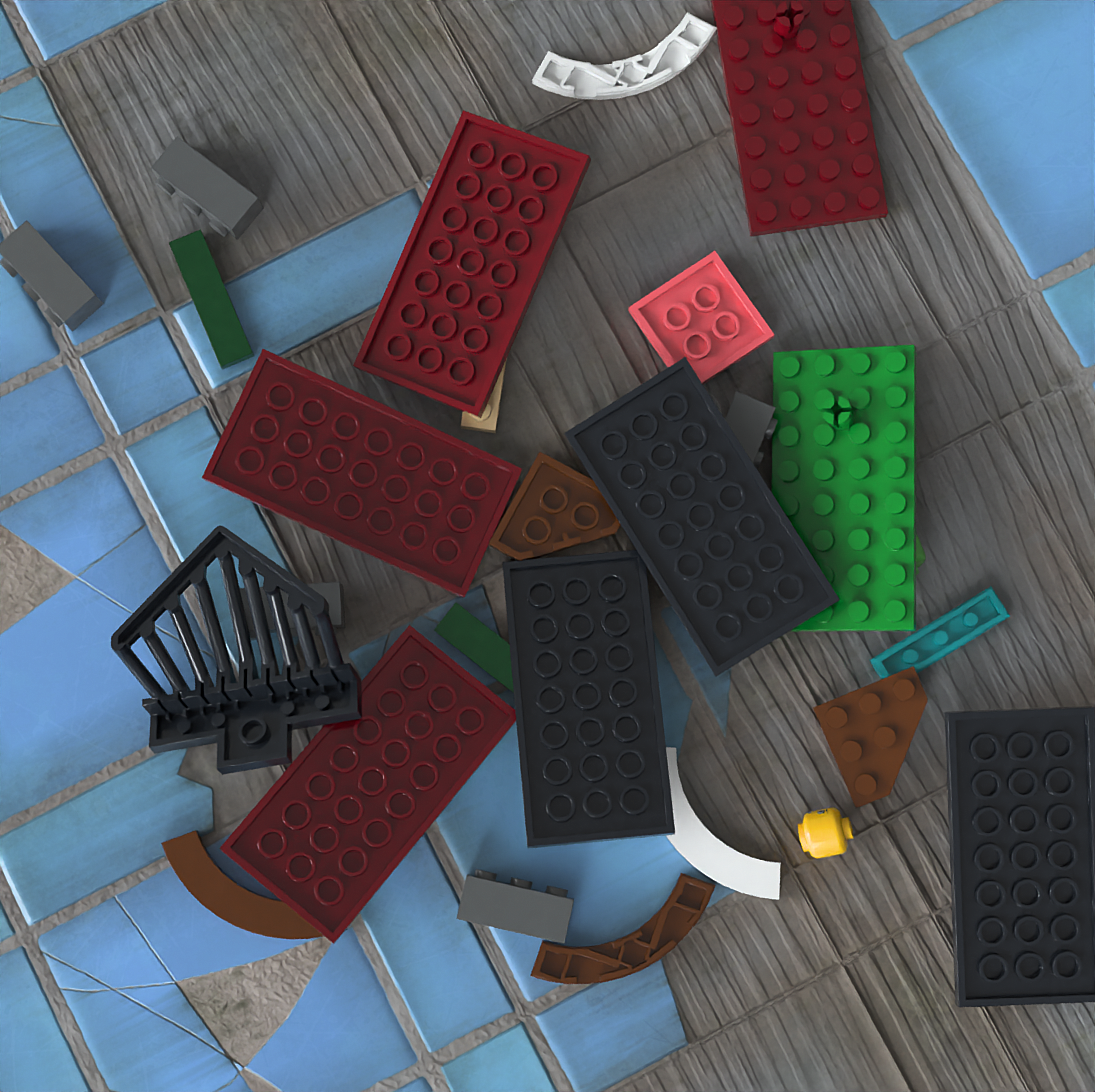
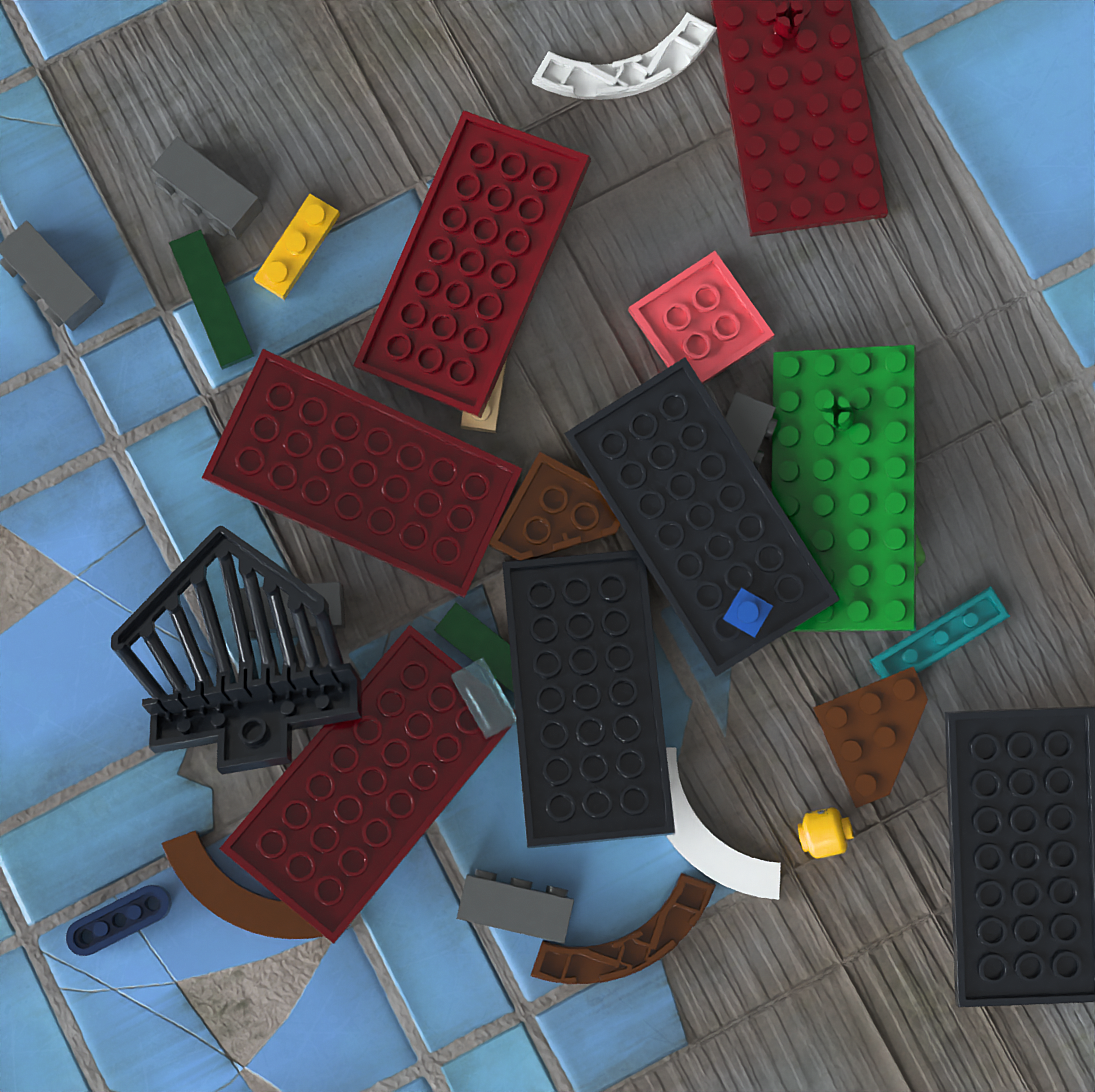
(103, 923): none -> dark blue plate
(297, 246): none -> yellow plate
(484, 698): none -> clear light blue tile
(748, 612): none -> blue plate

